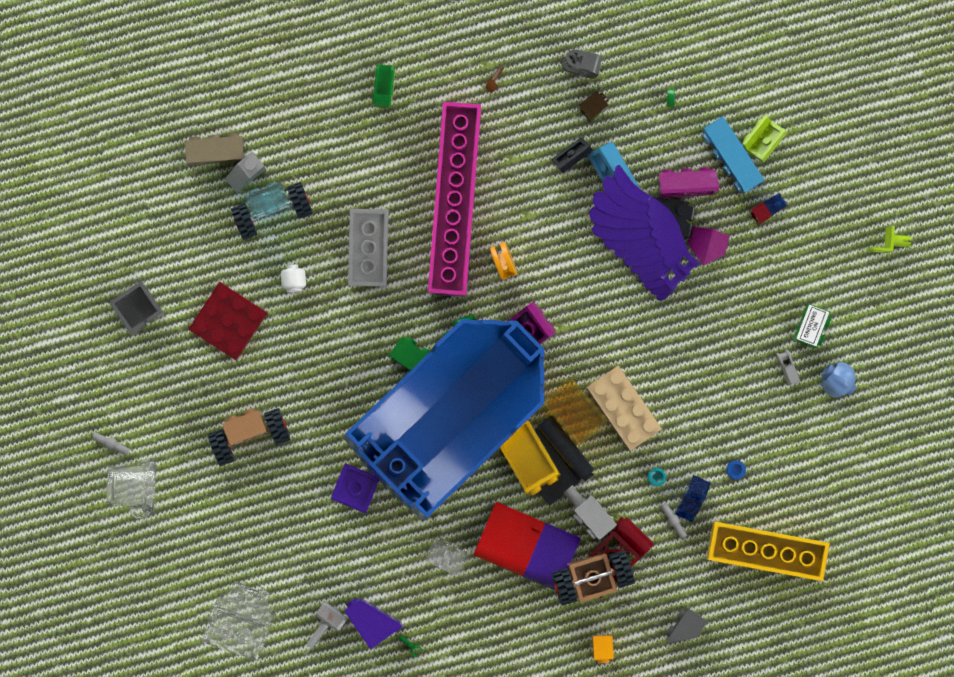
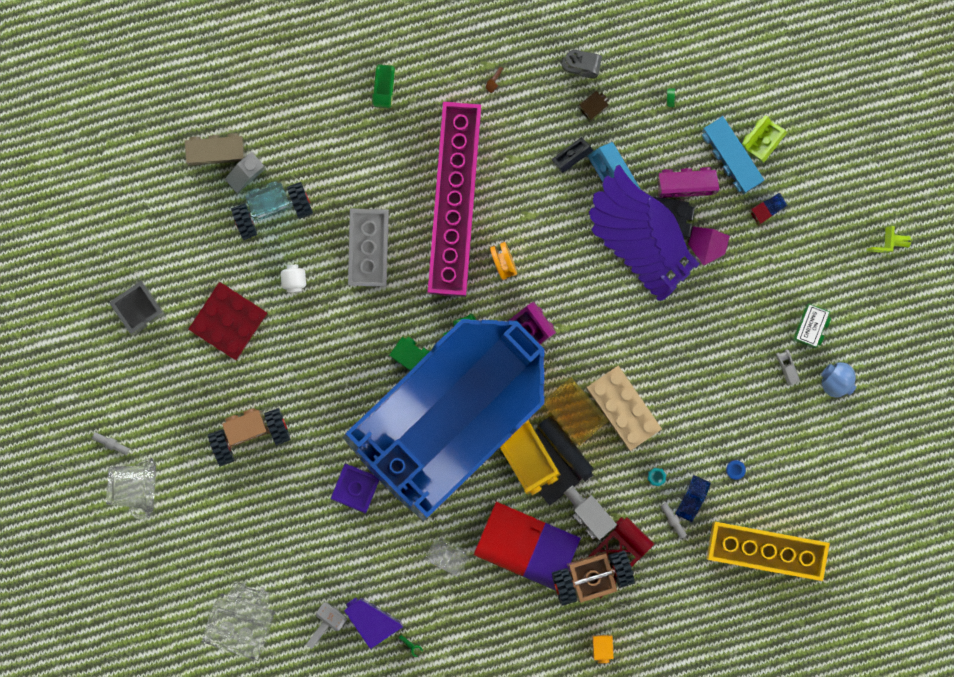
(687, 627): dark grey slope -> none

